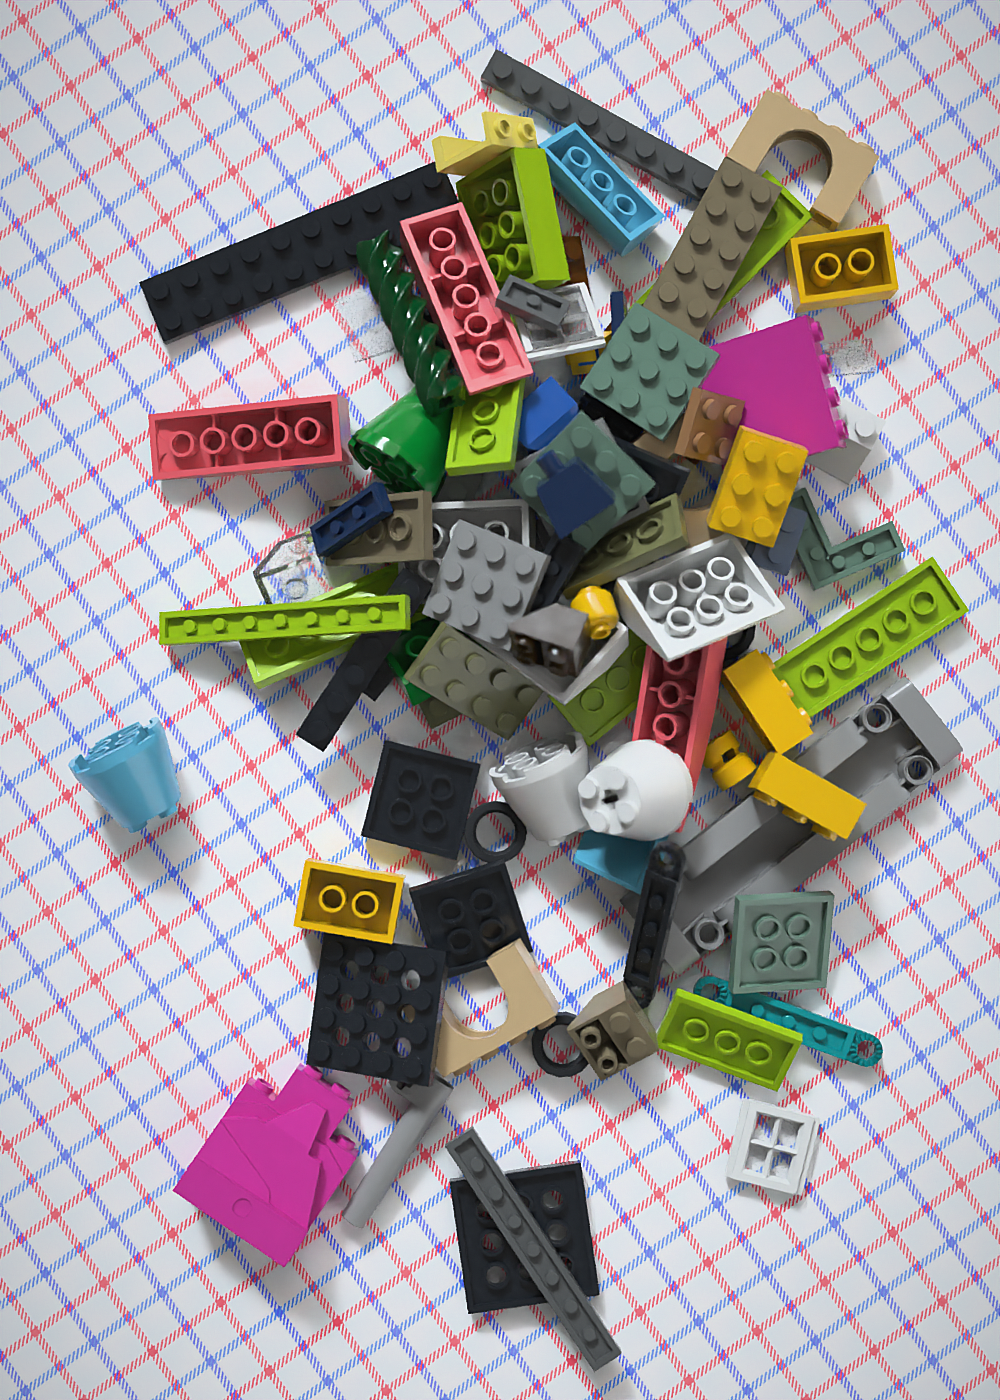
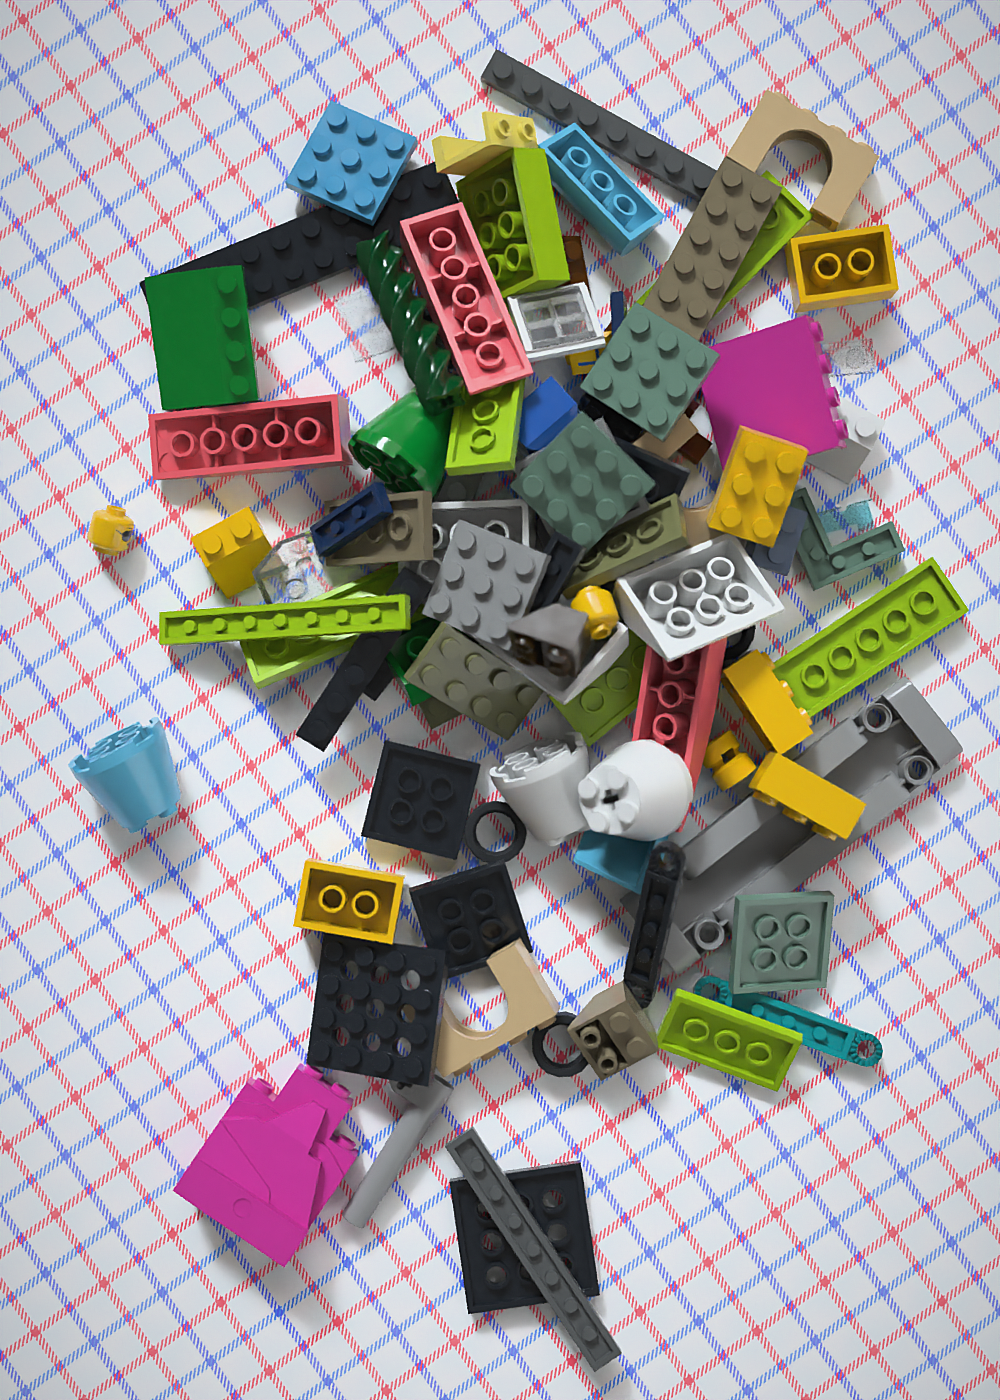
(110, 530): none -> yellow head
(202, 337): none -> green slope
(233, 550): none -> yellow slope
(351, 163): none -> dark azure plate
(532, 303): dark grey plate -> none
(571, 492): dark blue torso -> none
(709, 426): medium nougat plate -> none
(772, 1146): white piece -> none
(852, 515): none -> clear light blue piece

